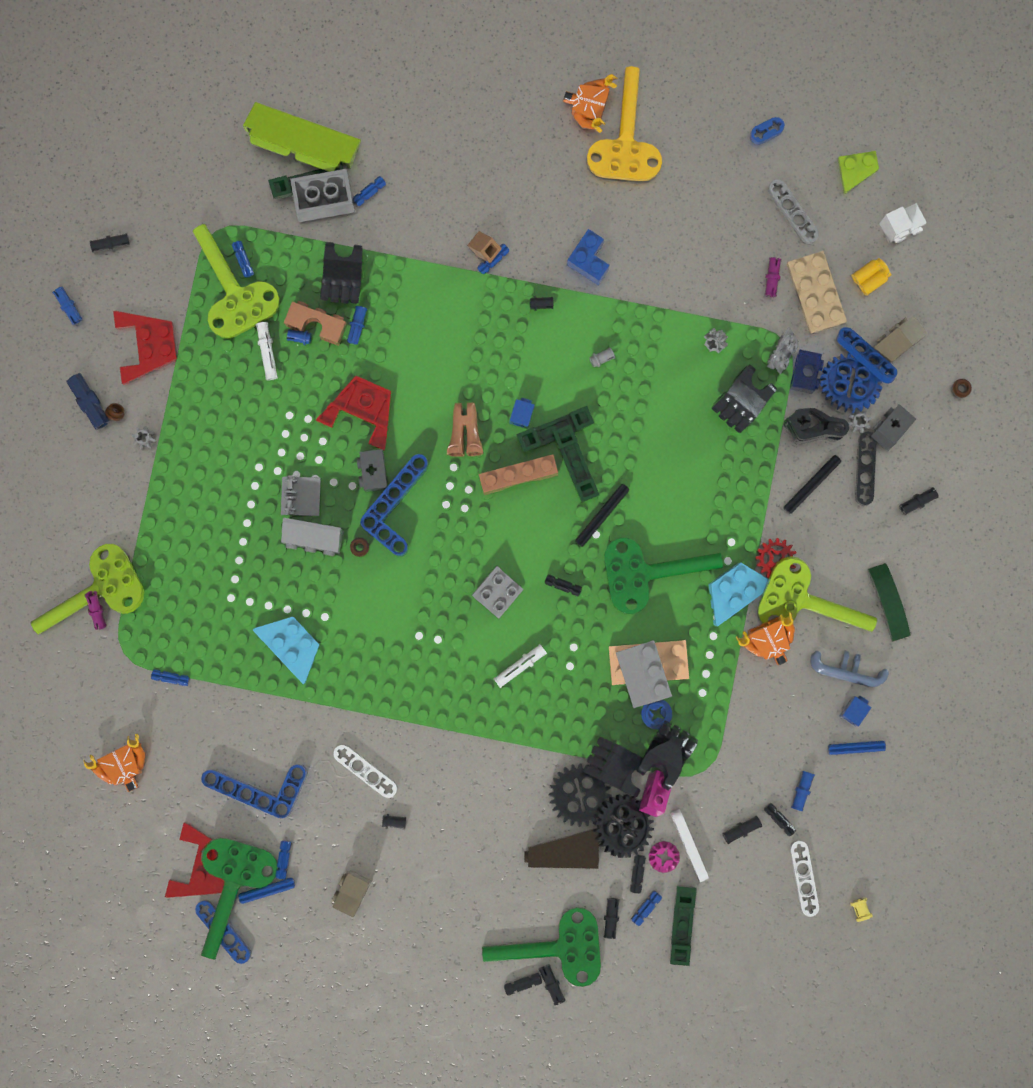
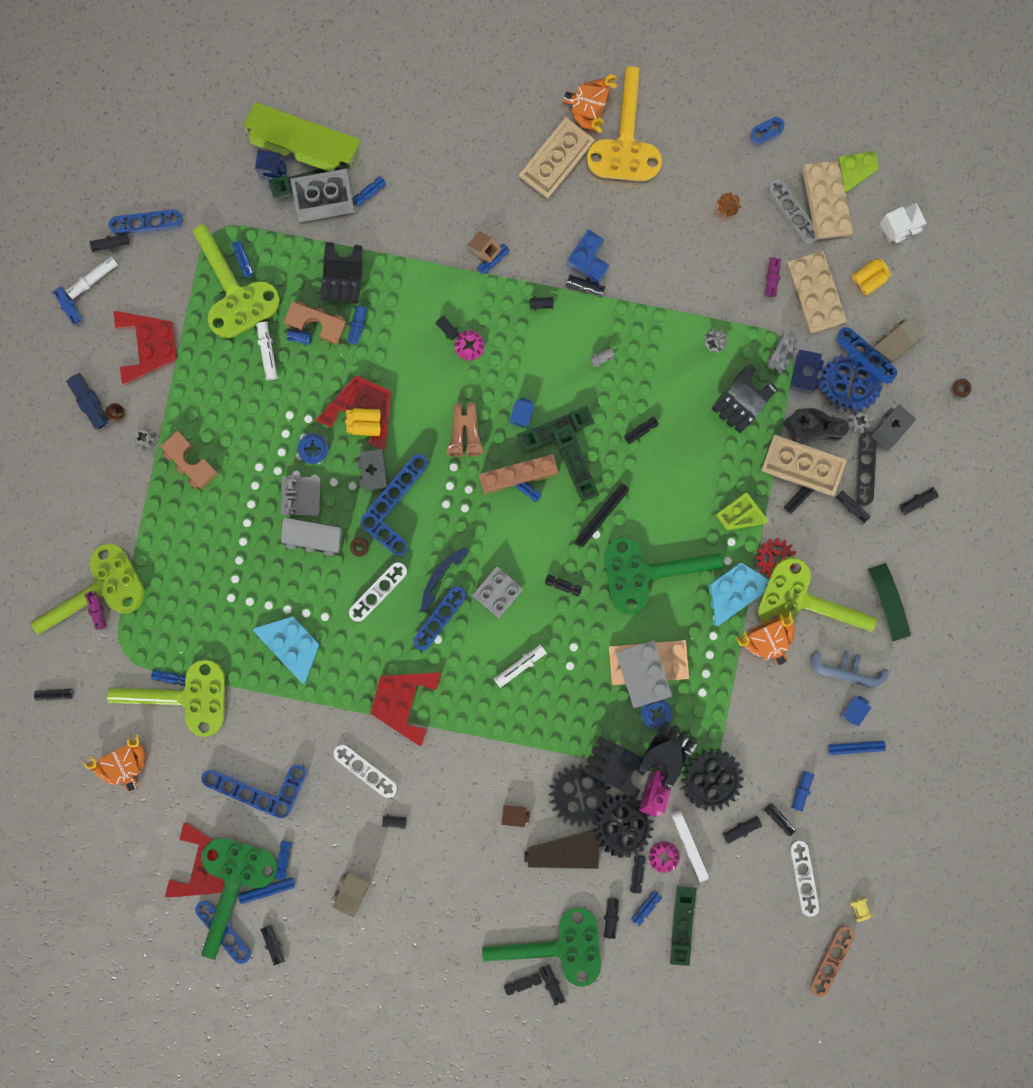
(56, 694): none -> black axle
(89, 279): none -> white pin
(146, 225): none -> blue beam
(177, 448): none -> nougat arch
(201, 698): none -> lime piece
(270, 165): none -> clear blue brick
(272, 945): none -> black pin
(306, 442): none -> blue gear
(363, 422): none -> yellow piece
(375, 589): none -> white beam
(395, 699): none -> red wing
(442, 620): none -> blue beam
(450, 331): none -> black pin
(455, 558): none -> dark blue slope
(468, 354): none -> dark pink gear
(515, 816): none -> reddish brown brick
(527, 489): none -> blue axle
(556, 158): none -> tan plate
(585, 285): none -> black pin
(641, 430): none -> black axle
(699, 768): none -> black gear
(728, 204): none -> clear orange gear
(741, 514): none -> lime wing
(804, 465): none -> tan plate
(827, 200): none -> tan plate
(834, 962): none -> nougat beam
(852, 507): none -> black pin

